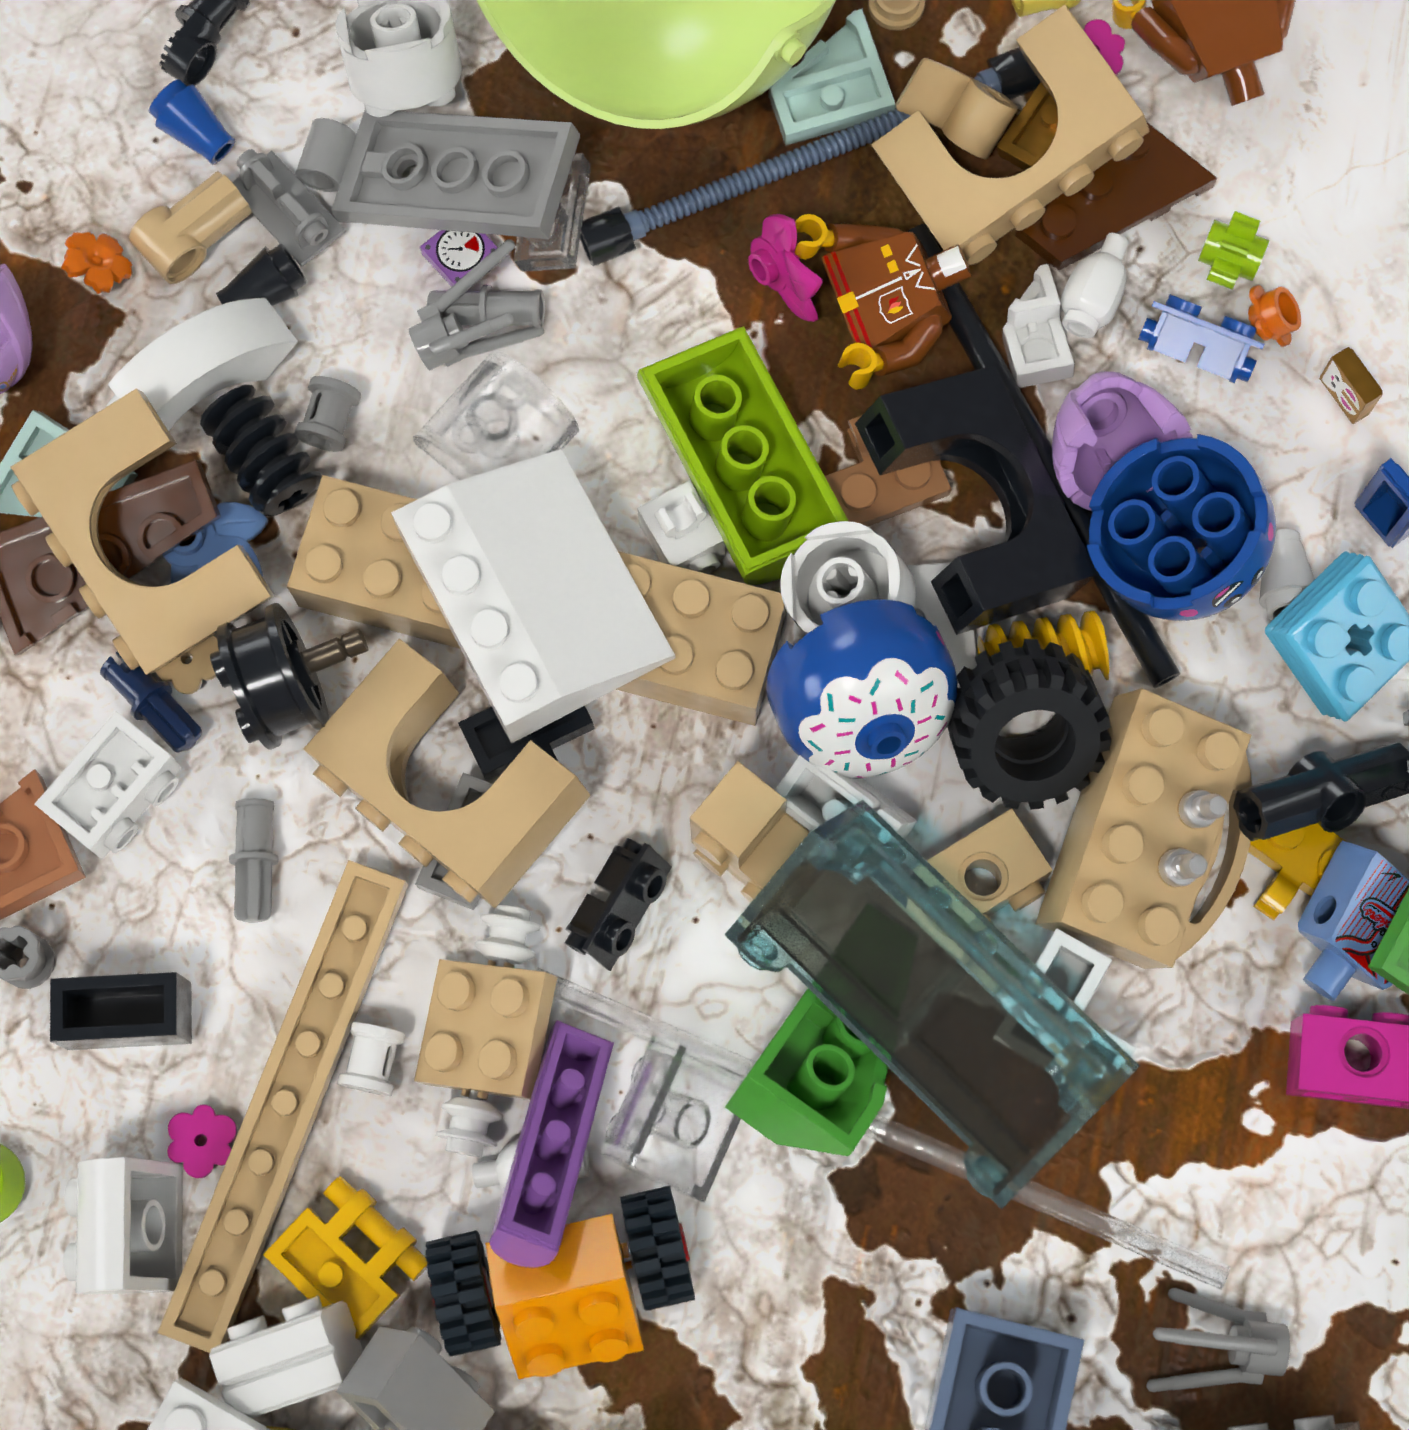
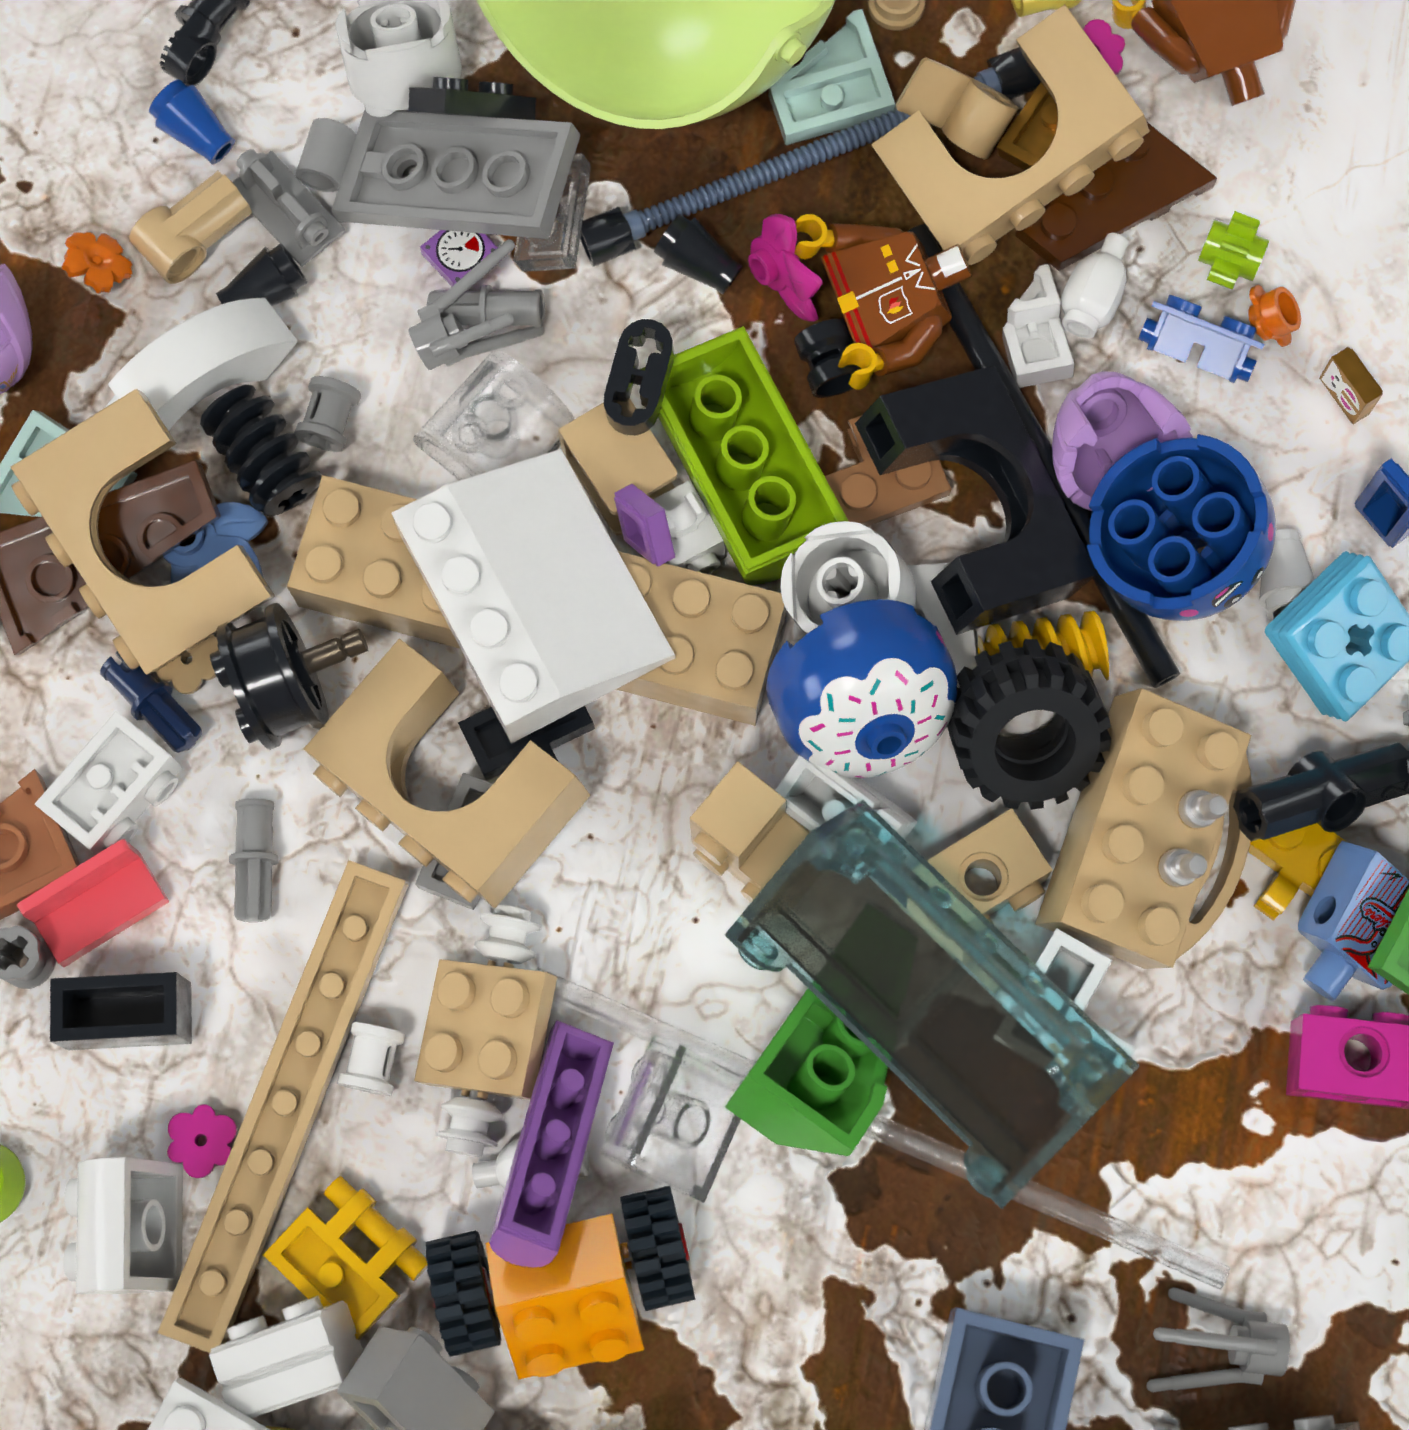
(94, 902): none -> coral panel
(452, 97): none -> black plate
(610, 460): none -> tan piece
(626, 373): none -> black beam
(635, 880): black hinge -> none
(644, 525): none -> medium lavender tile
(697, 254): none -> black cone
(822, 349): none -> black wheel

